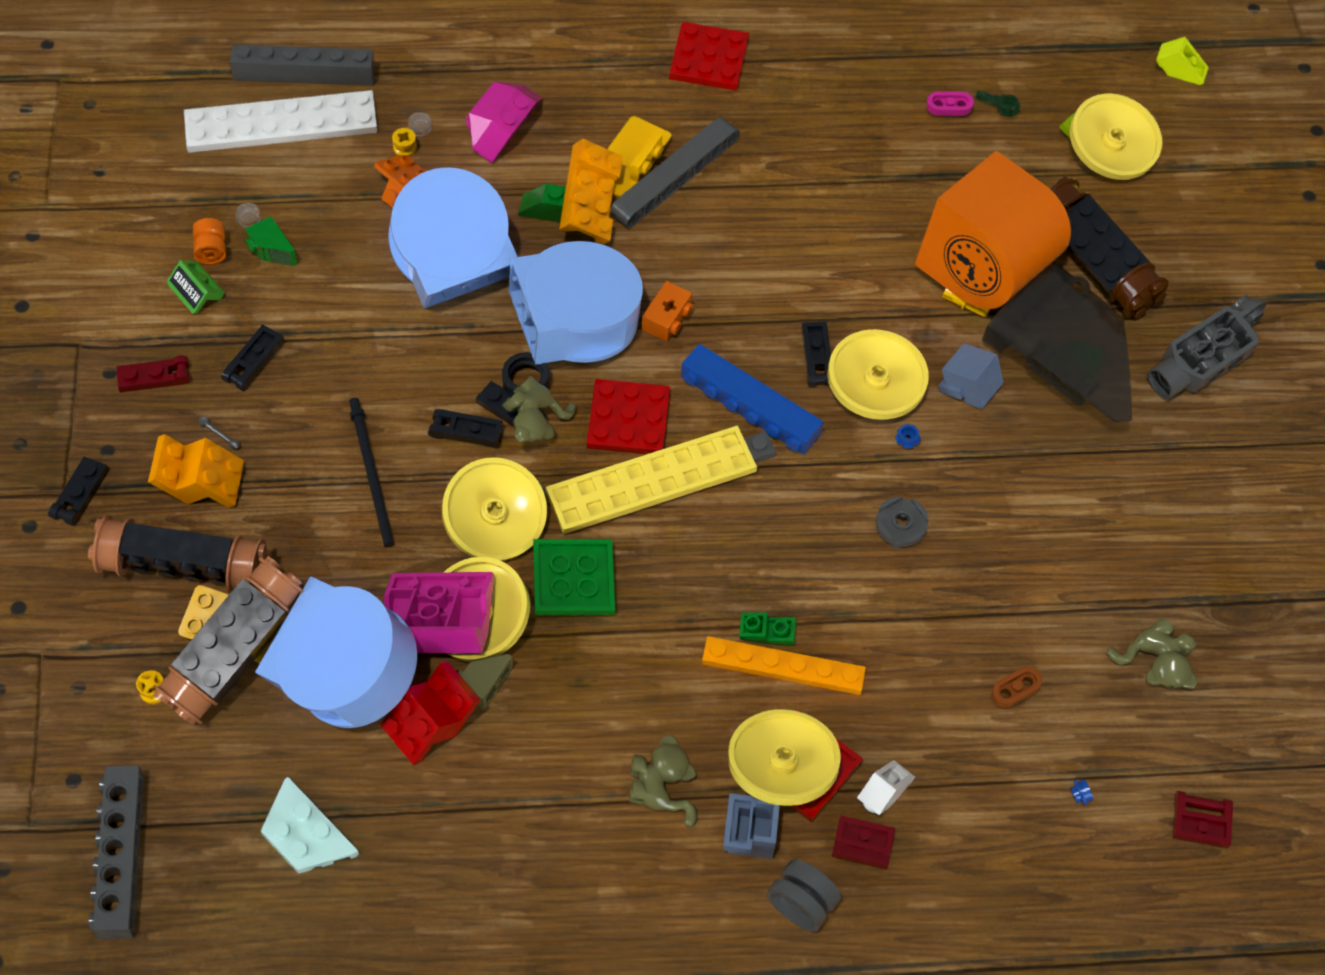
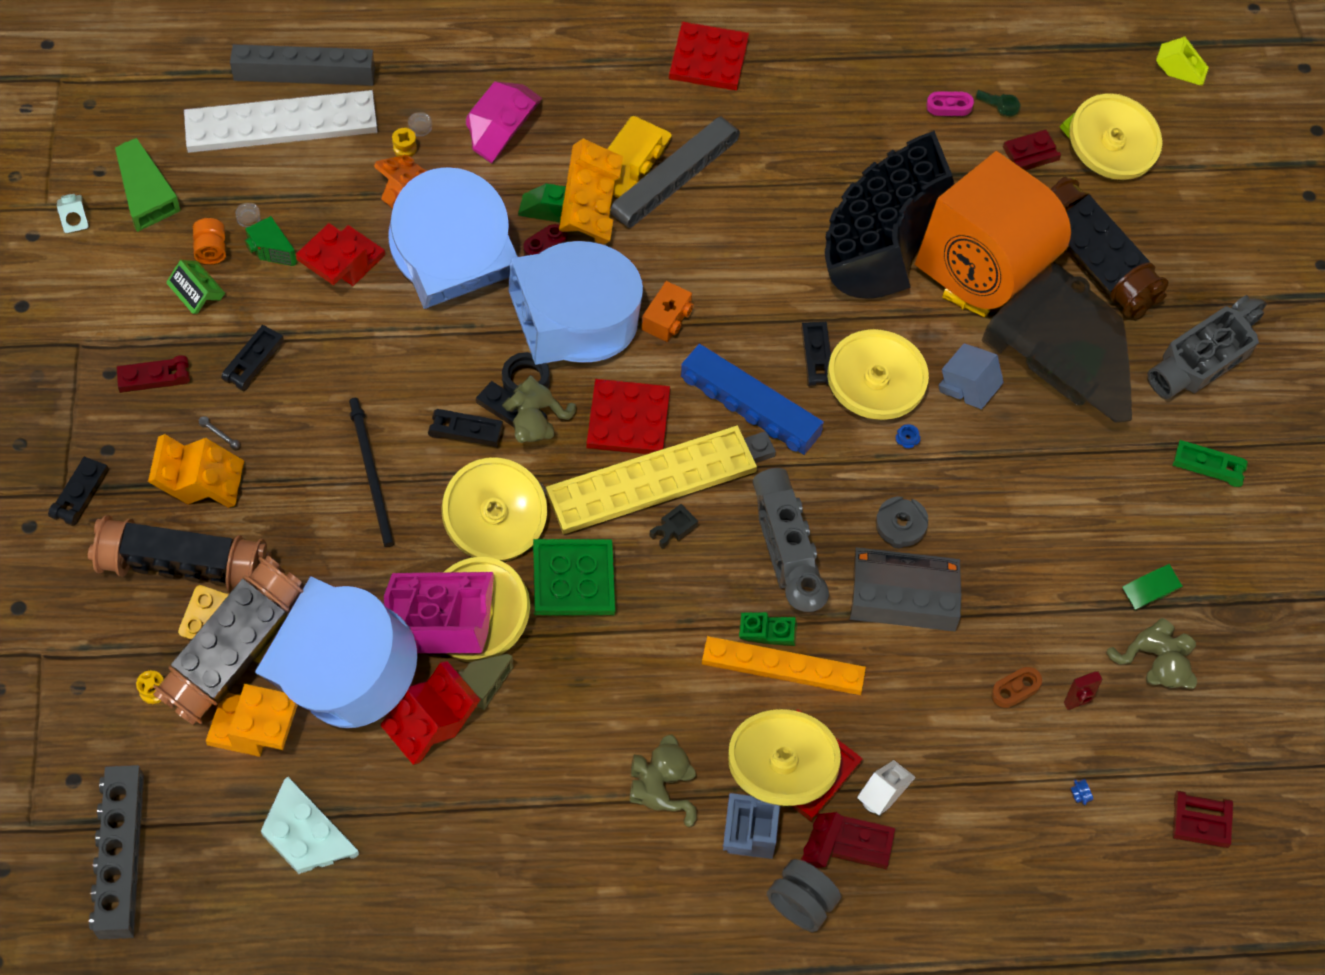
(68, 204): none -> light aqua bracket
(146, 189): none -> bright green slope
(252, 721): none -> light orange bracket
(340, 254): none -> red bracket
(544, 240): none -> dark red plate
(675, 523): none -> pearl dark grey plate
(788, 540): none -> dark grey brick
(822, 839): none -> dark red plate
(886, 219): none -> black brick
(906, 589): none -> dark grey piece
(1032, 150): none -> dark red plate
(1083, 690): none -> dark red plate
(1152, 587): none -> green slope
(1210, 463): none -> green plate

